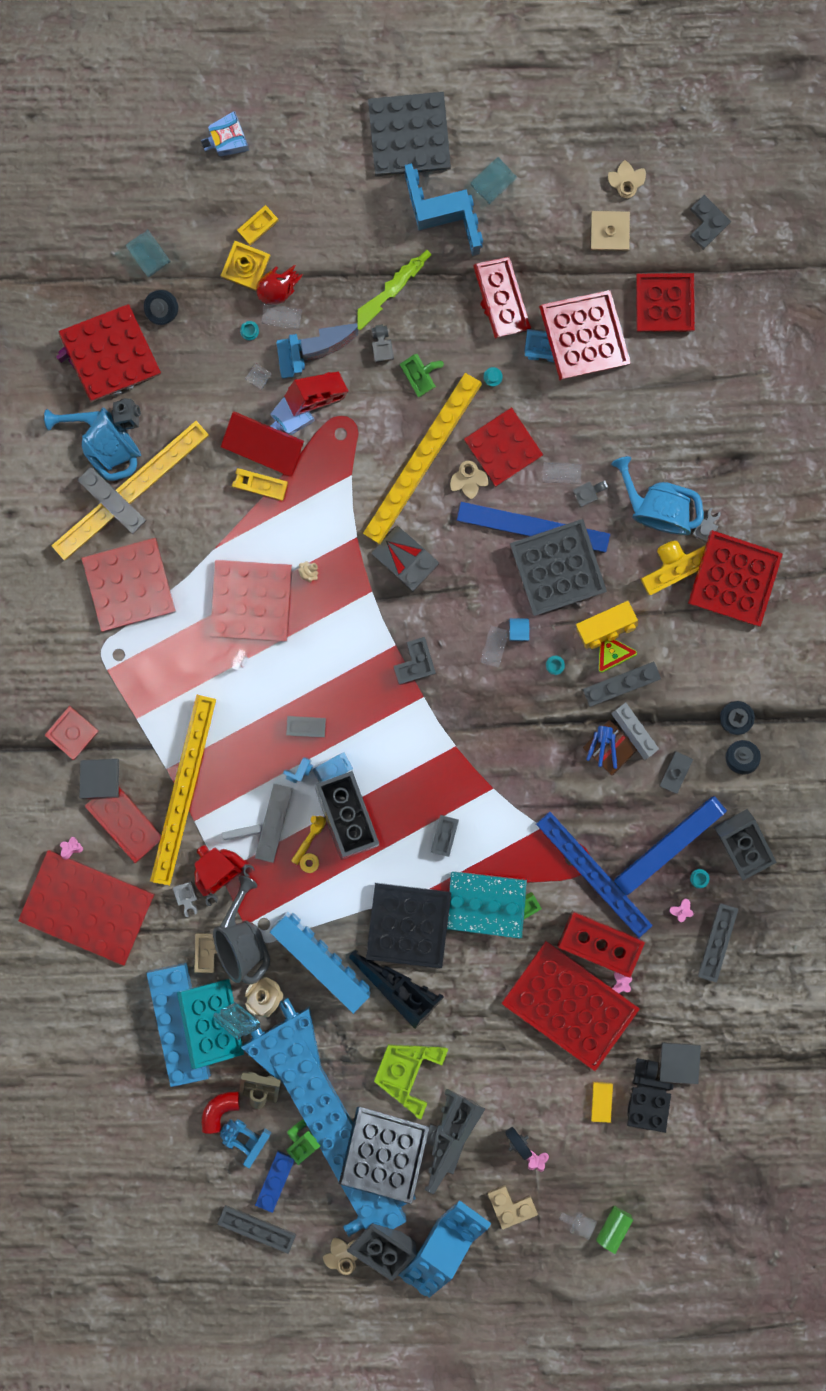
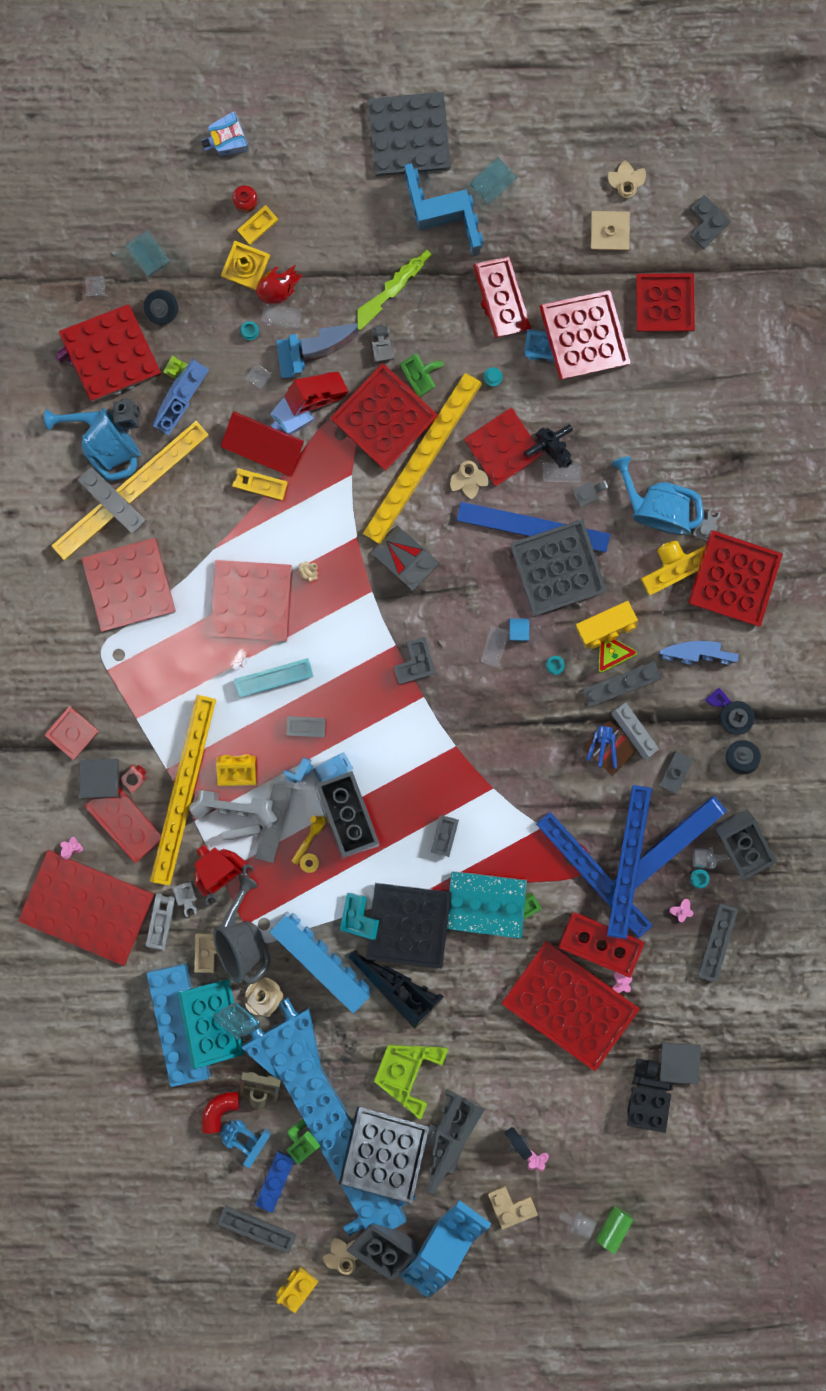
(95, 286): none -> clear plate
(139, 772): none -> bracket
(160, 922): none -> light grey plate
(174, 367): none -> lime tile
(179, 394): none -> medium blue slope
(209, 800): none -> light grey plate
(236, 770): none -> yellow bracket
(245, 199): none -> red head
(273, 677): none -> plate
(296, 1290): none -> yellow bracket
(353, 918): none -> teal plate
(384, 417): none -> red plate
(550, 442): none -> black piece
(601, 1102): yellow tile -> none
(629, 862): none -> blue tile
(690, 652): none -> medium blue slope
(707, 857): none -> clear piece
(717, 699): none -> dark purple tile

